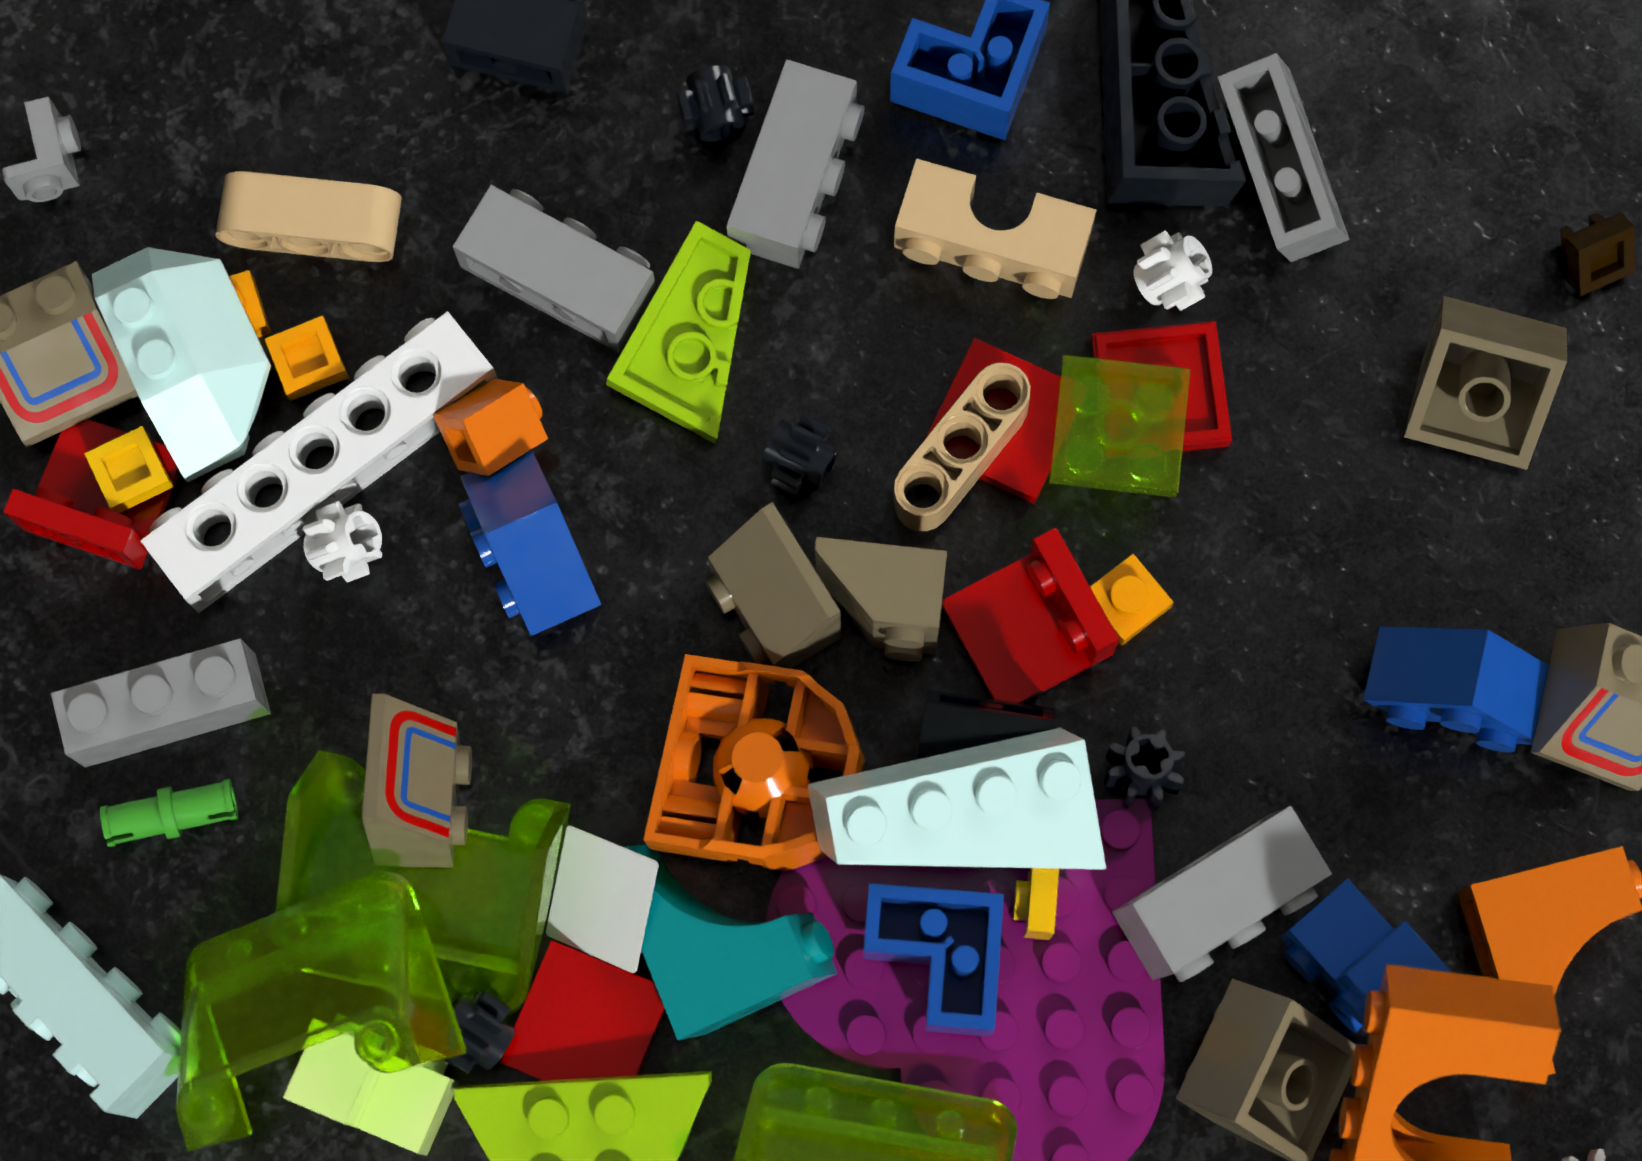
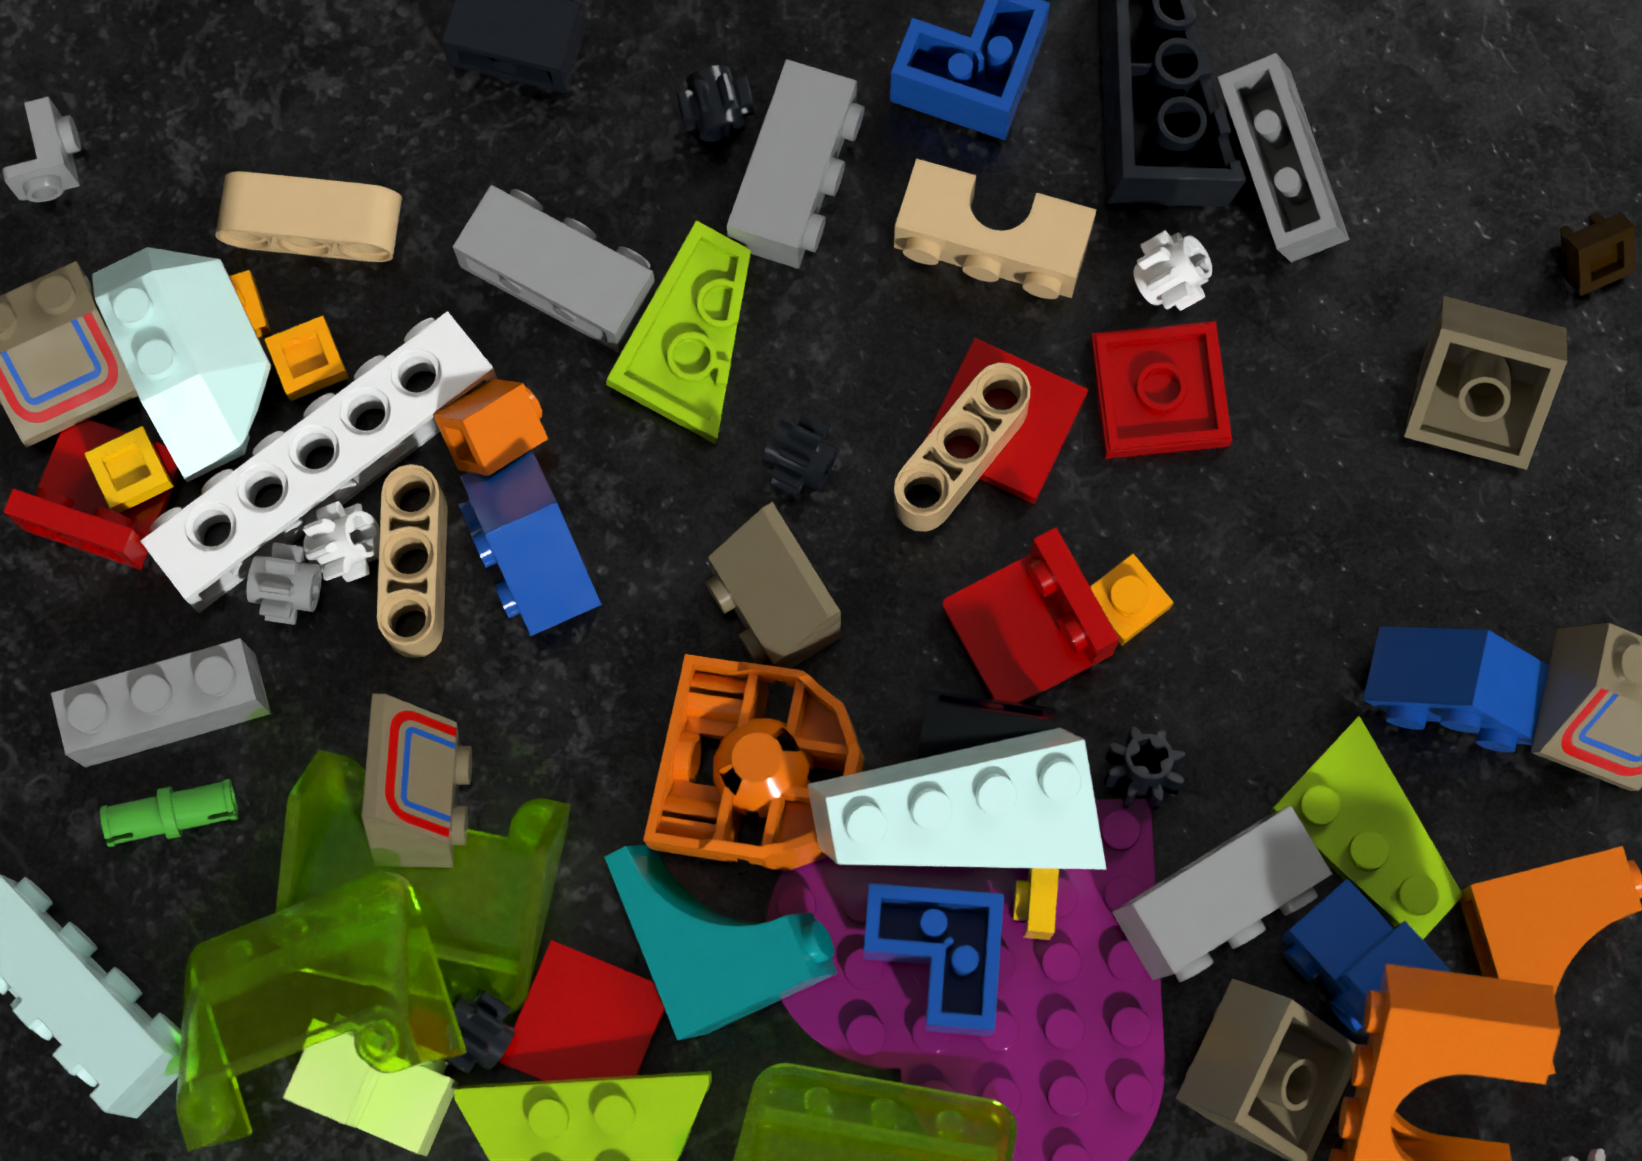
(284, 583): none -> light grey gear
(405, 532): none -> tan beam
(602, 898): white sticker -> none
(886, 592): dark tan slope -> none
(1120, 426): clear neon green plate -> none
(1372, 832): none -> lime wing

